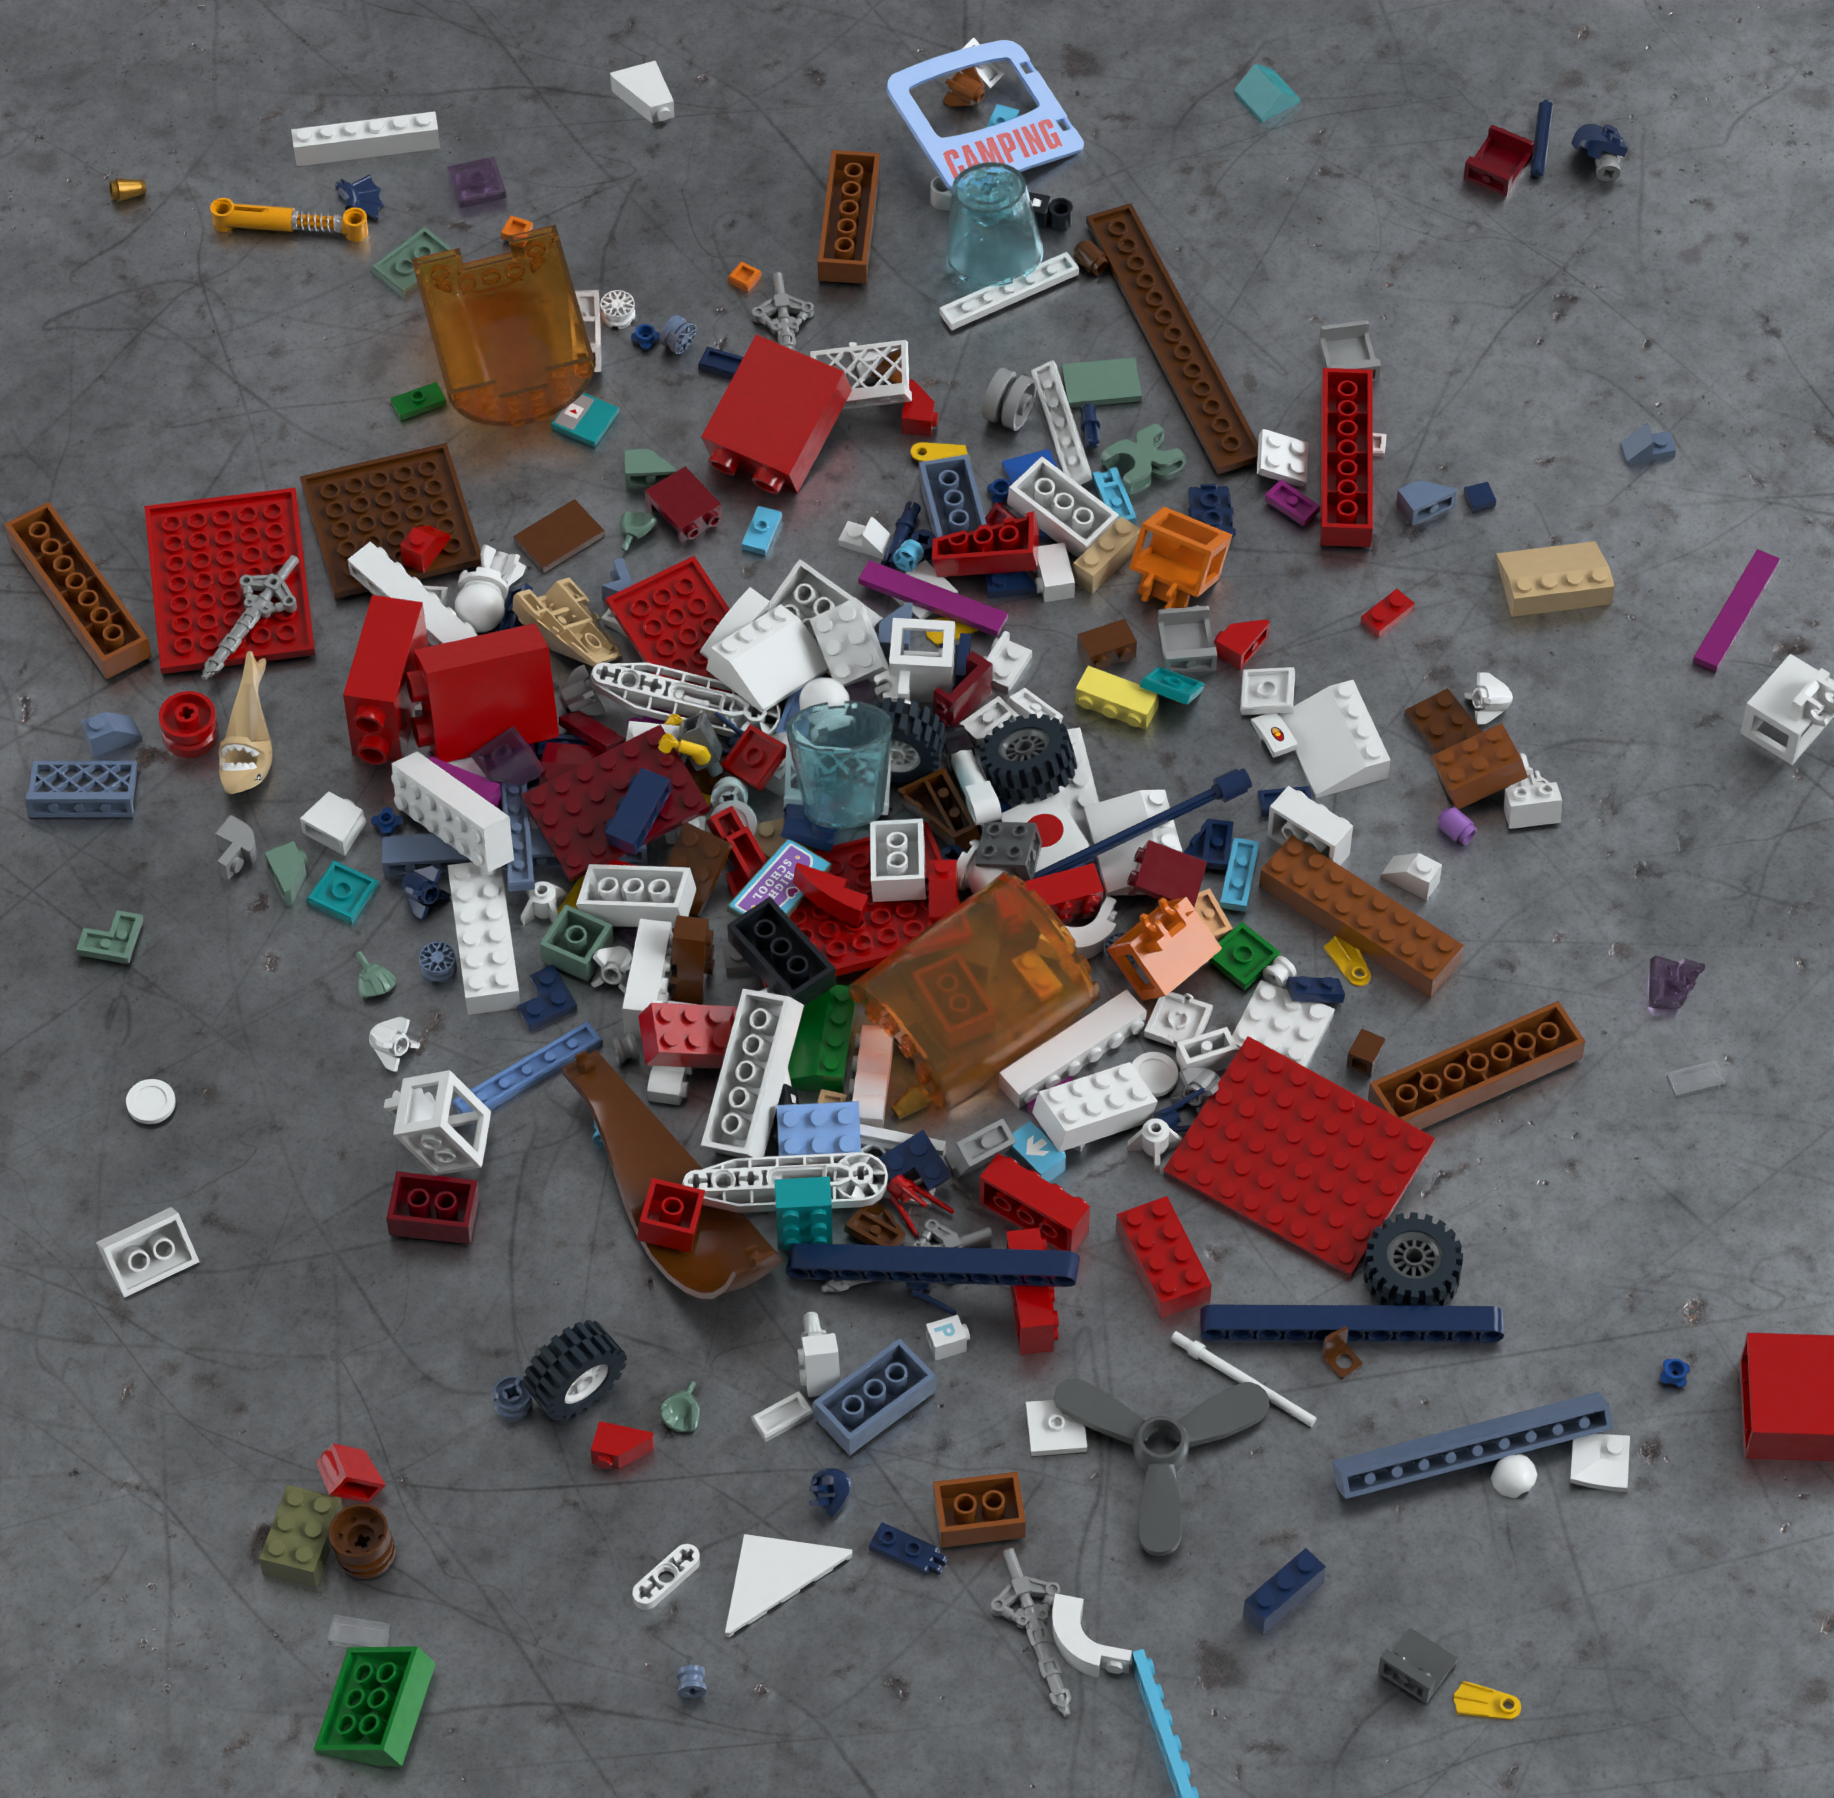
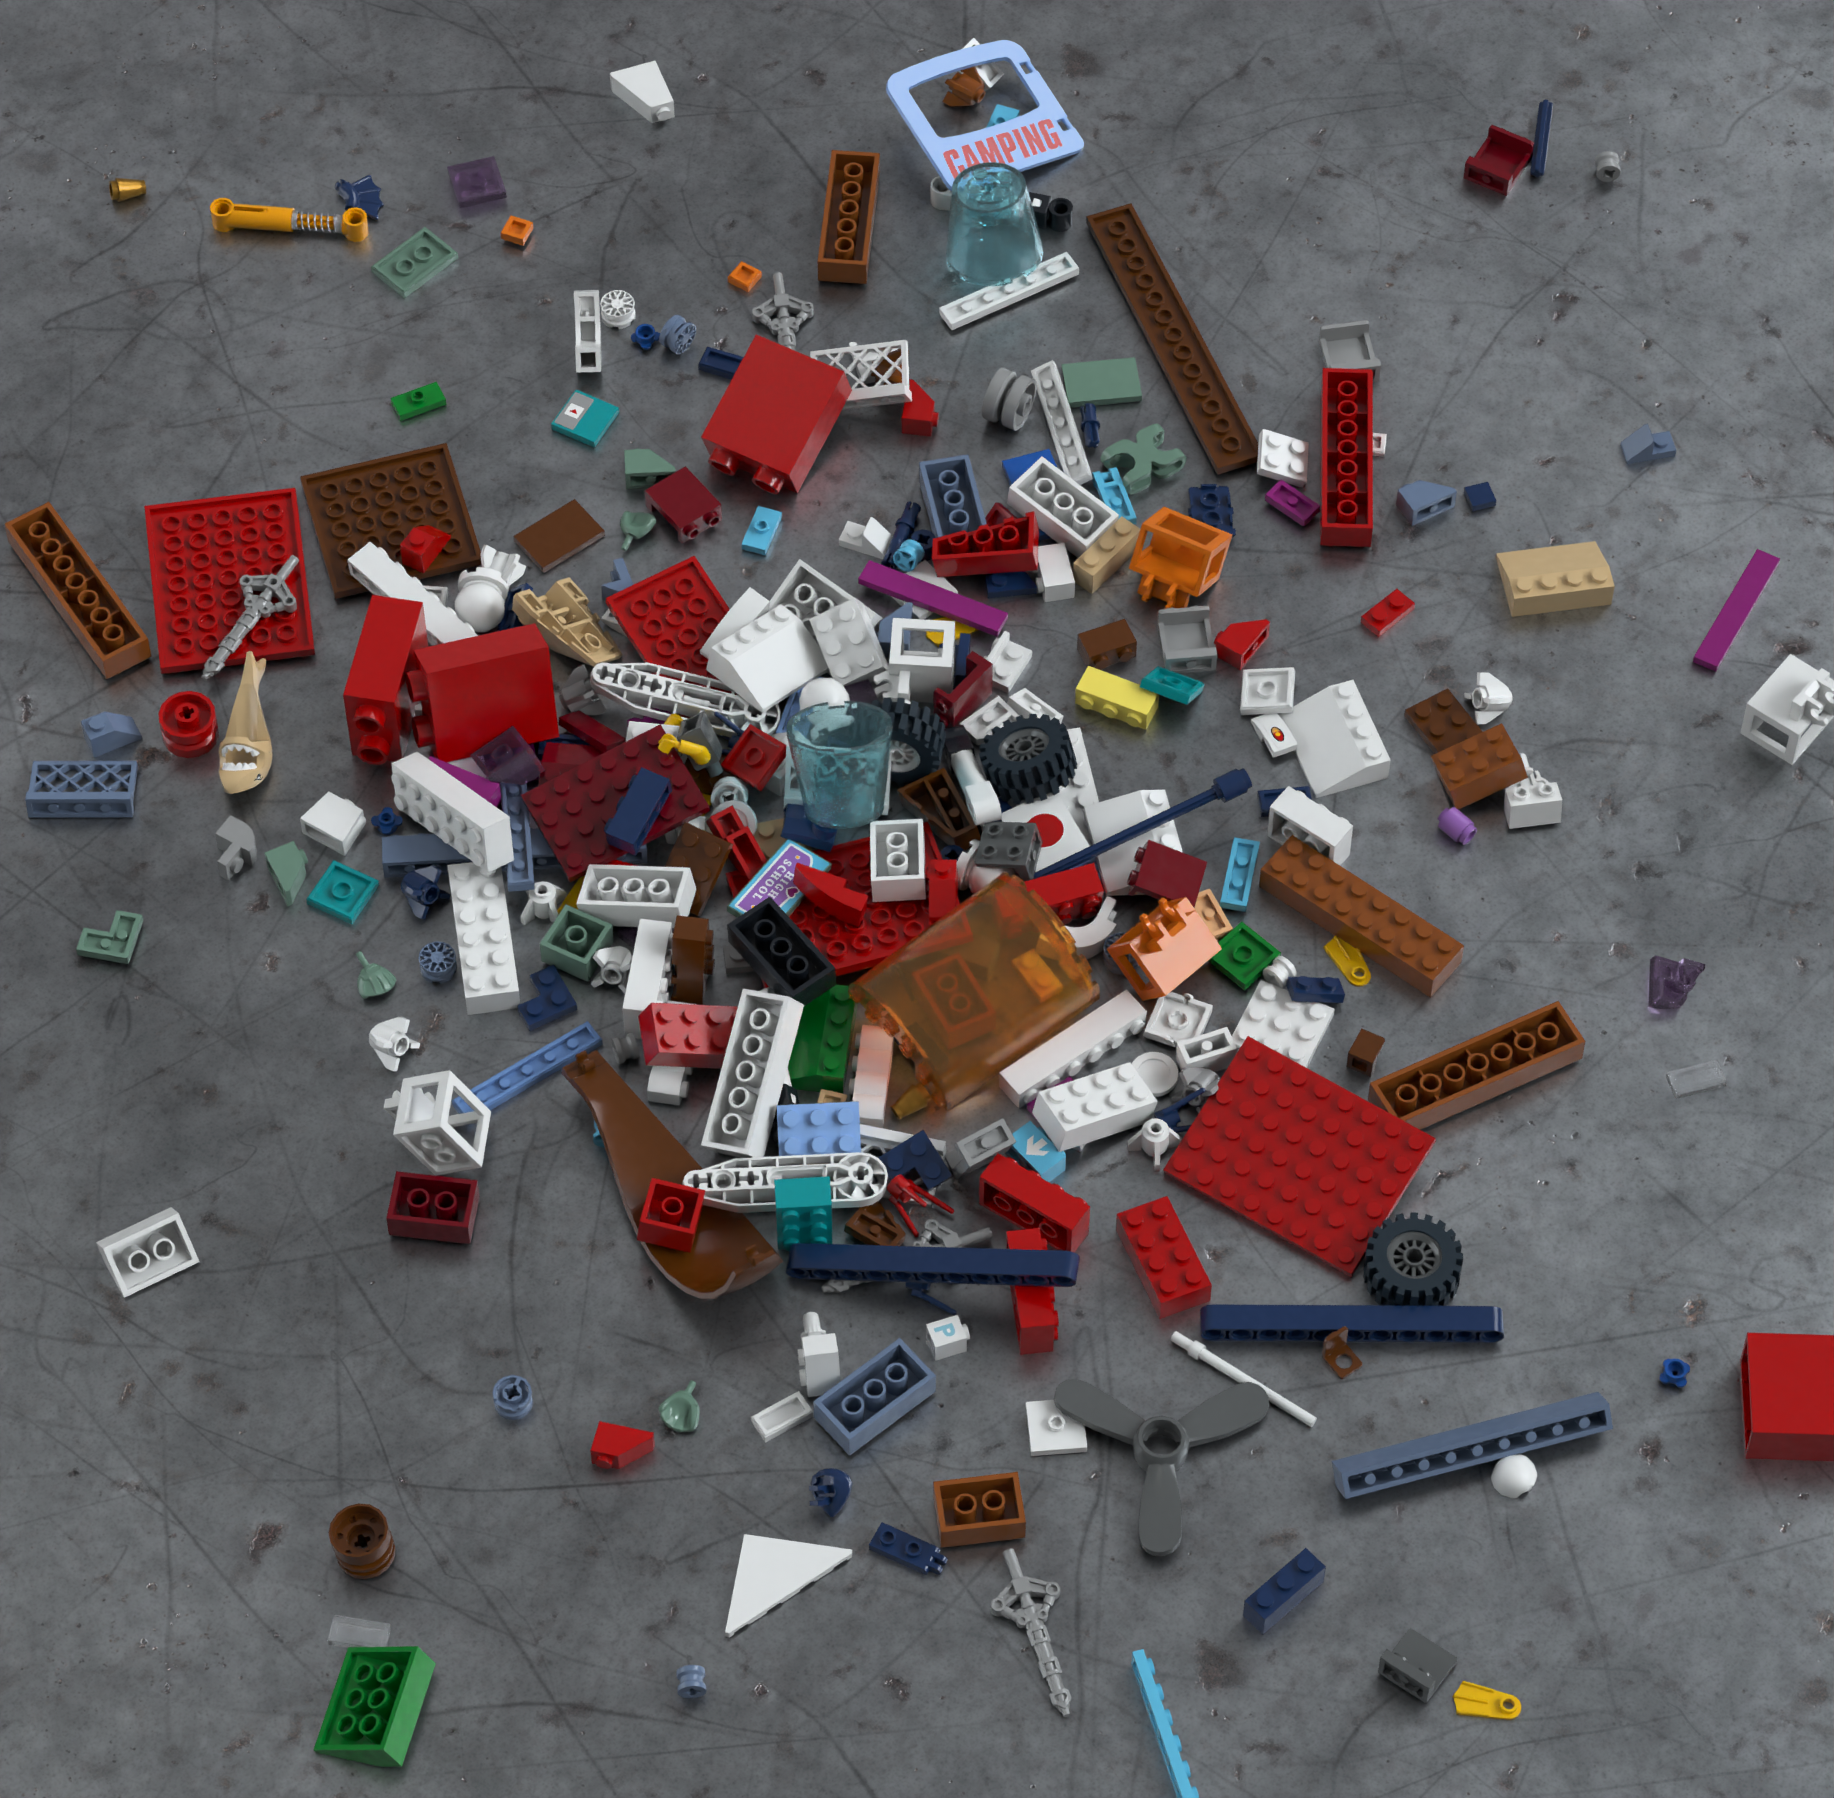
(150, 1101): white piece -> none
(300, 1536): olive brick -> none
(349, 1473): red torso -> none
(365, 138): white brick -> none
(507, 330): clear orange cylinder -> none
(574, 1370): black wheel -> none
(686, 1570): white beam -> none
(936, 451): yellow piece -> none
(998, 486): blue plate -> none
(1077, 1647): white arch -> none
(1090, 257): reddish brown brick -> none
(1212, 843): dark blue wing -> none
(1265, 93): teal slope -> none
(1414, 873): white slope -> none
(1599, 139): dark blue slope -> none
(1601, 1462): white plate -> none

